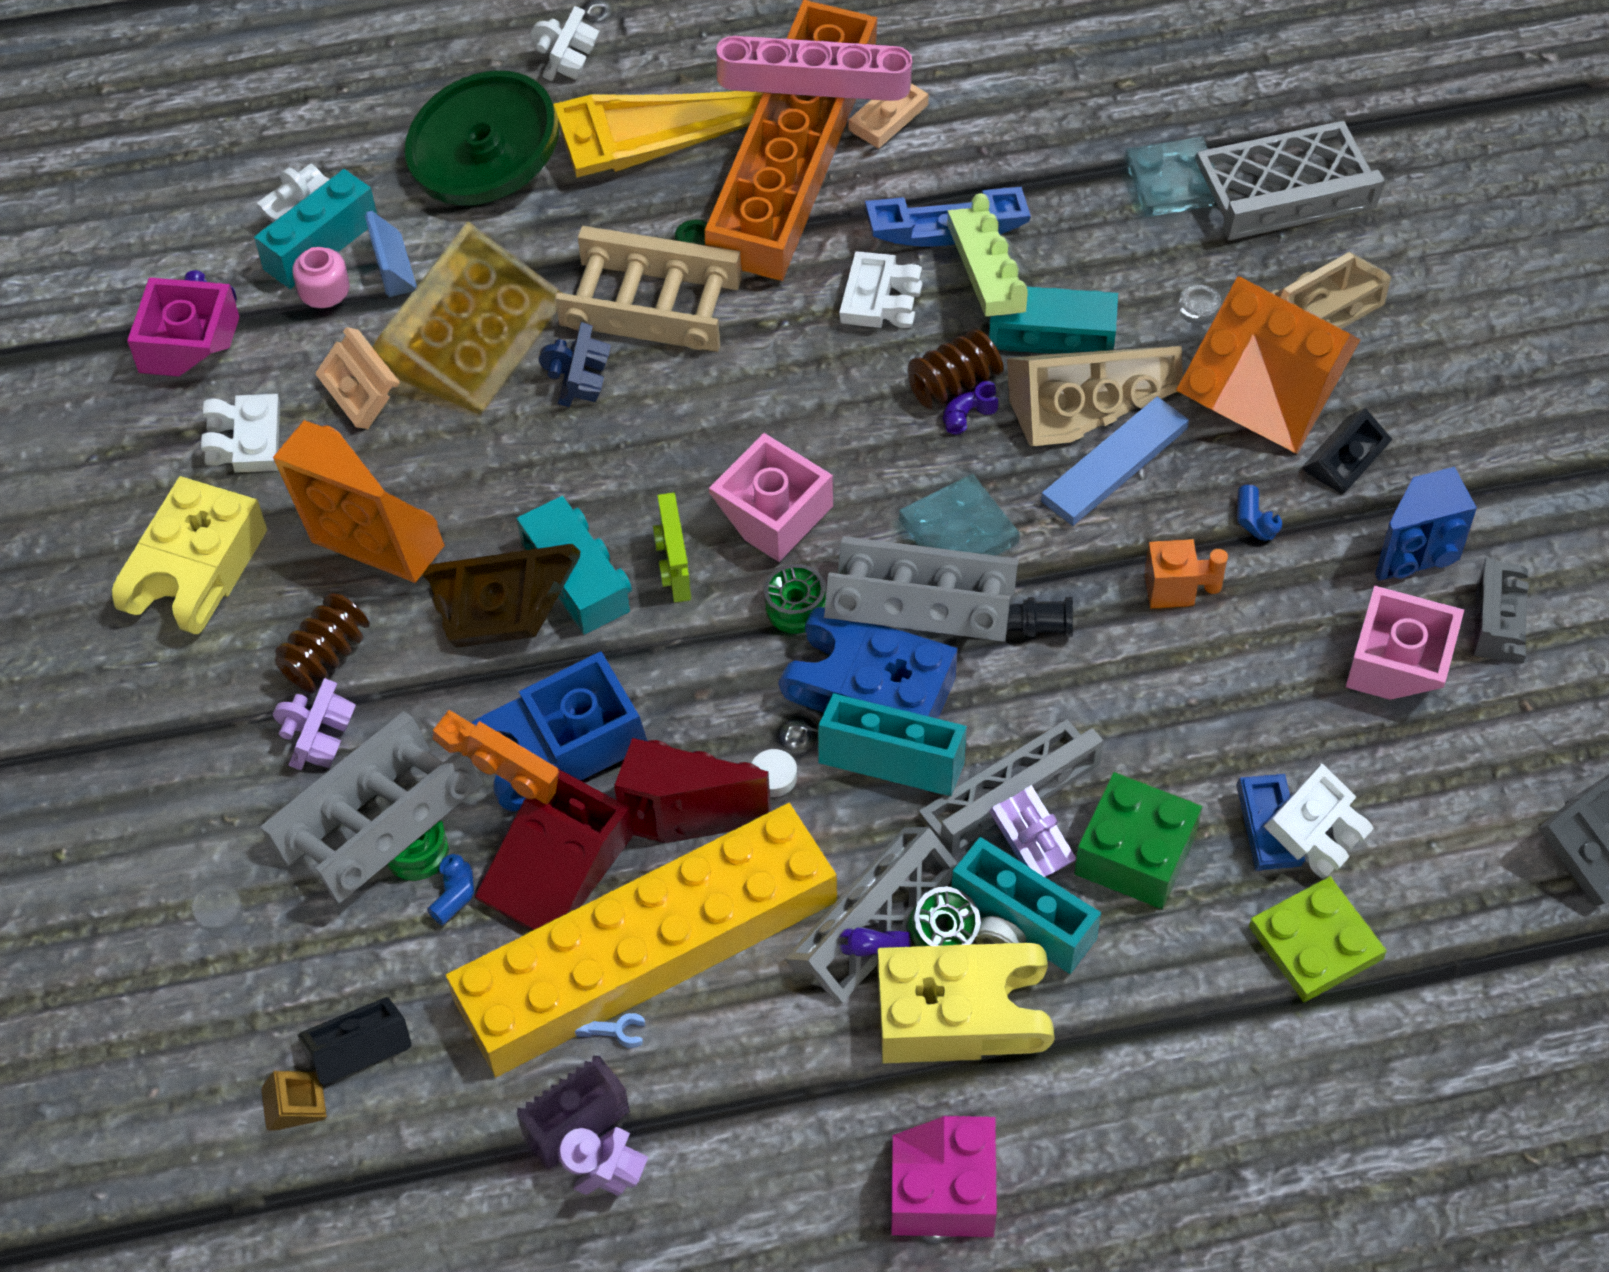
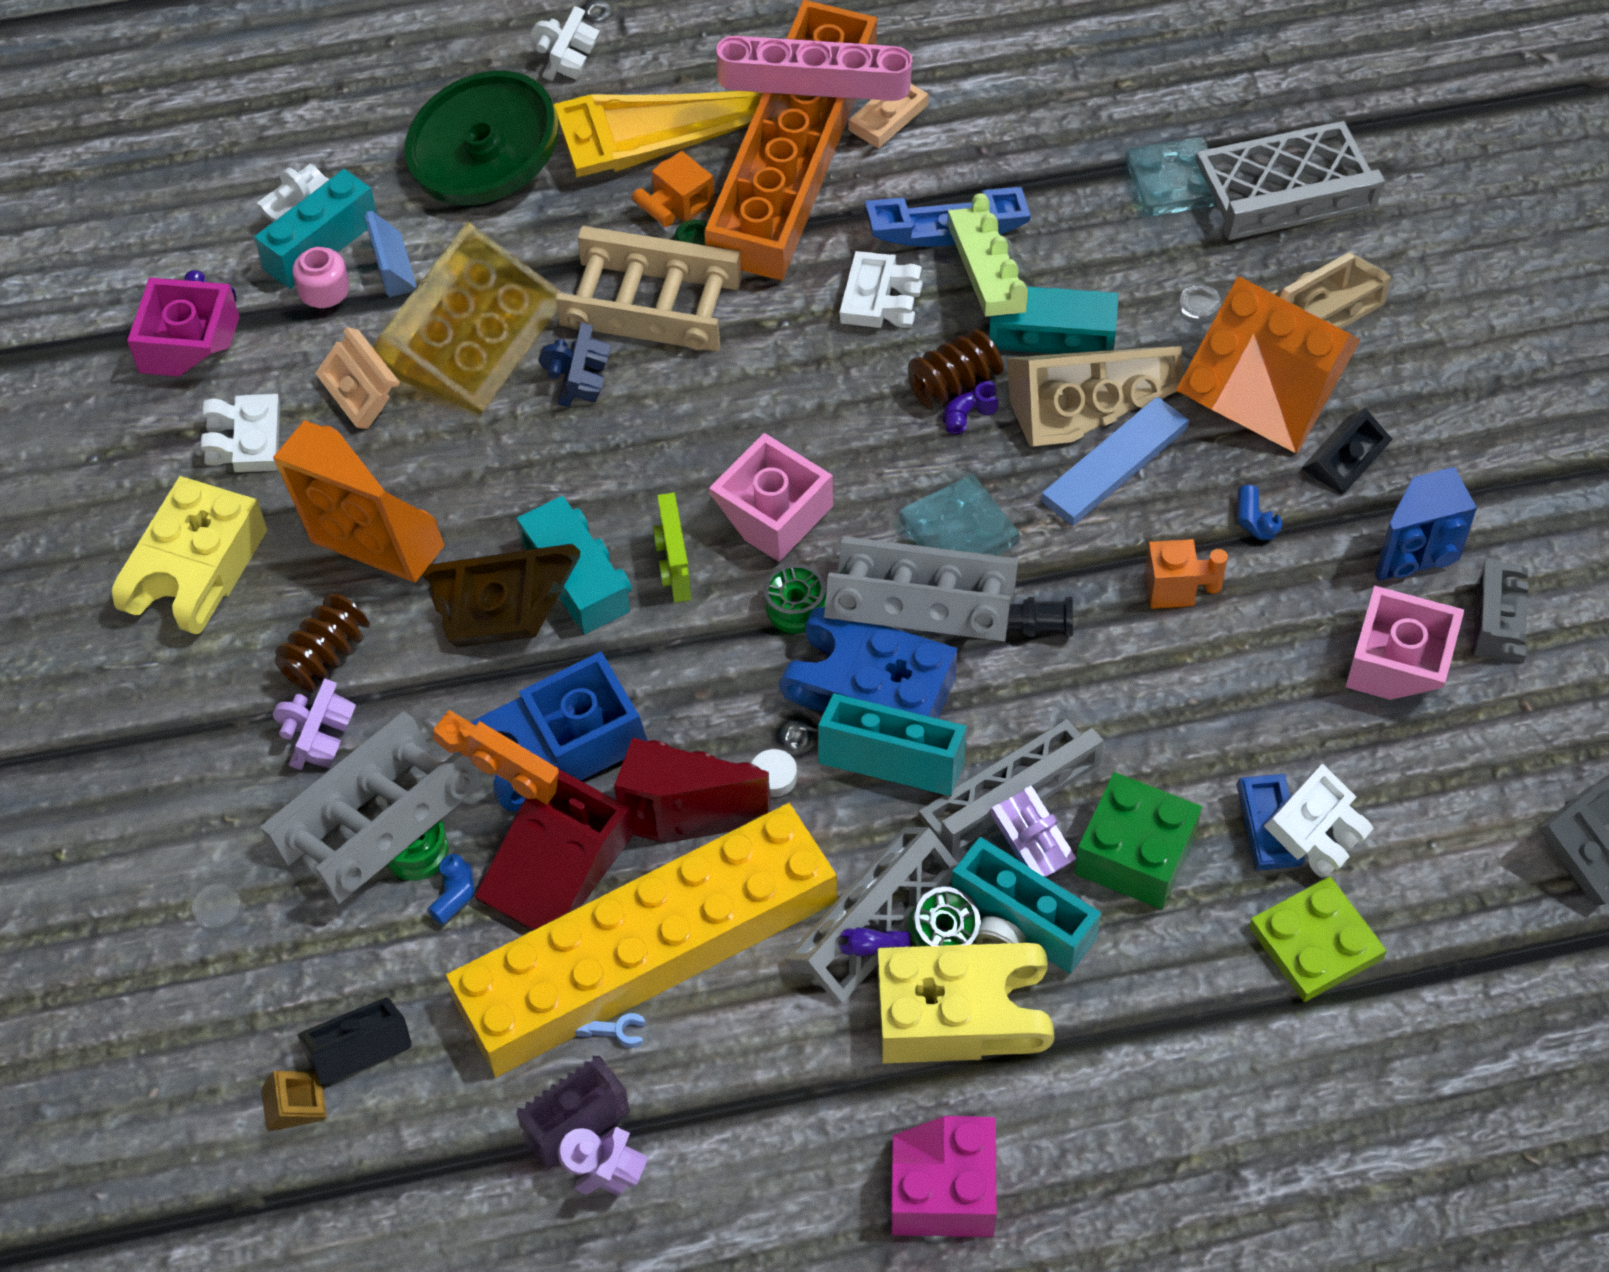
(679, 190): none -> orange brick

